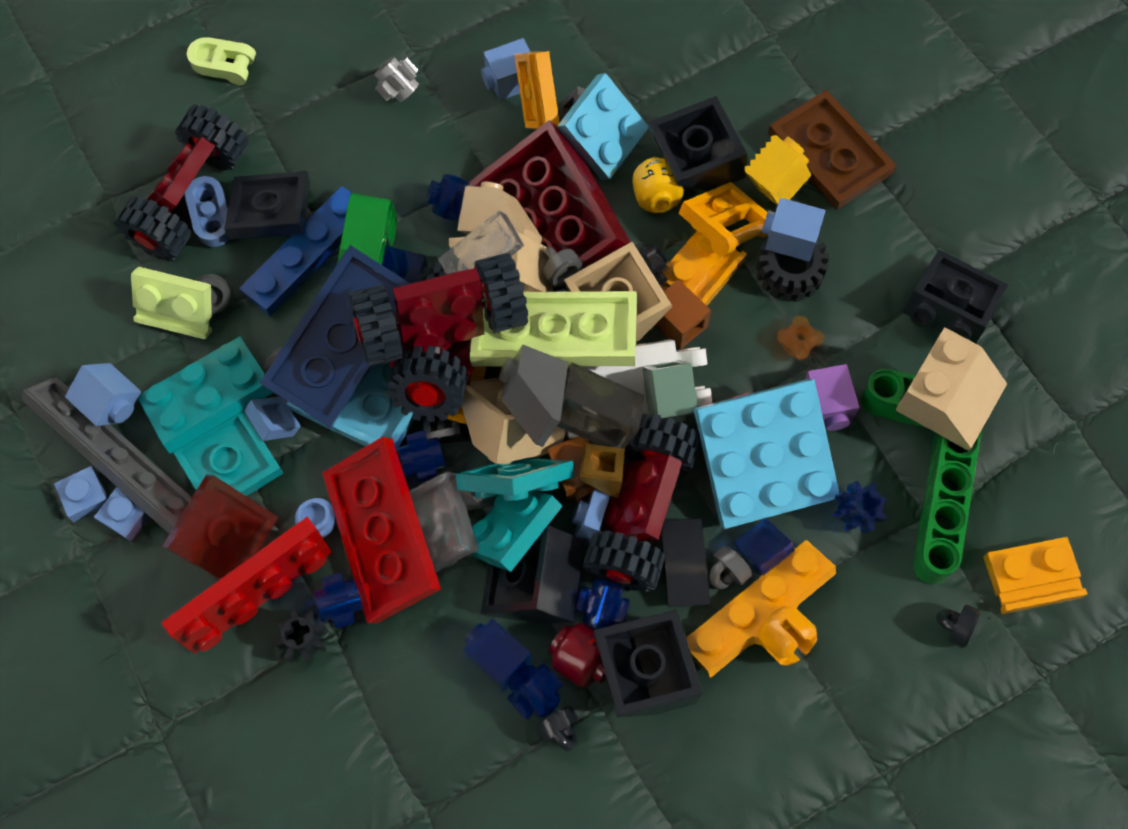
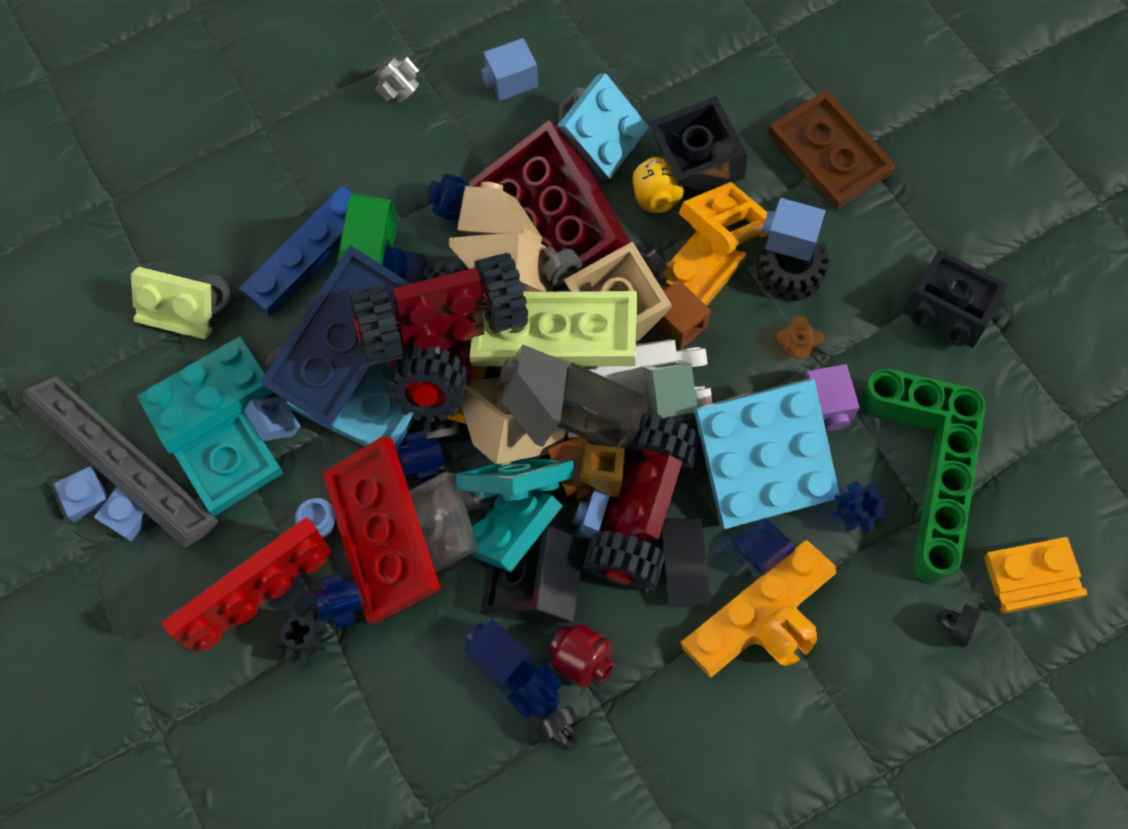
(103, 394): medium blue brick -> none
(205, 139): black plate -> none
(208, 214): medium blue plate -> none
(209, 55): yellowish green plate -> none
(219, 528): clear red plate -> none
(267, 205): black plate -> none
(487, 240): clear plate -> none
(536, 88): light orange plate -> none
(602, 604): clear blue gear -> none
(648, 665): black slope -> none
(732, 565): dark grey tile -> none
(779, 169): yellow brick -> none
(954, 390): tan slope -> none

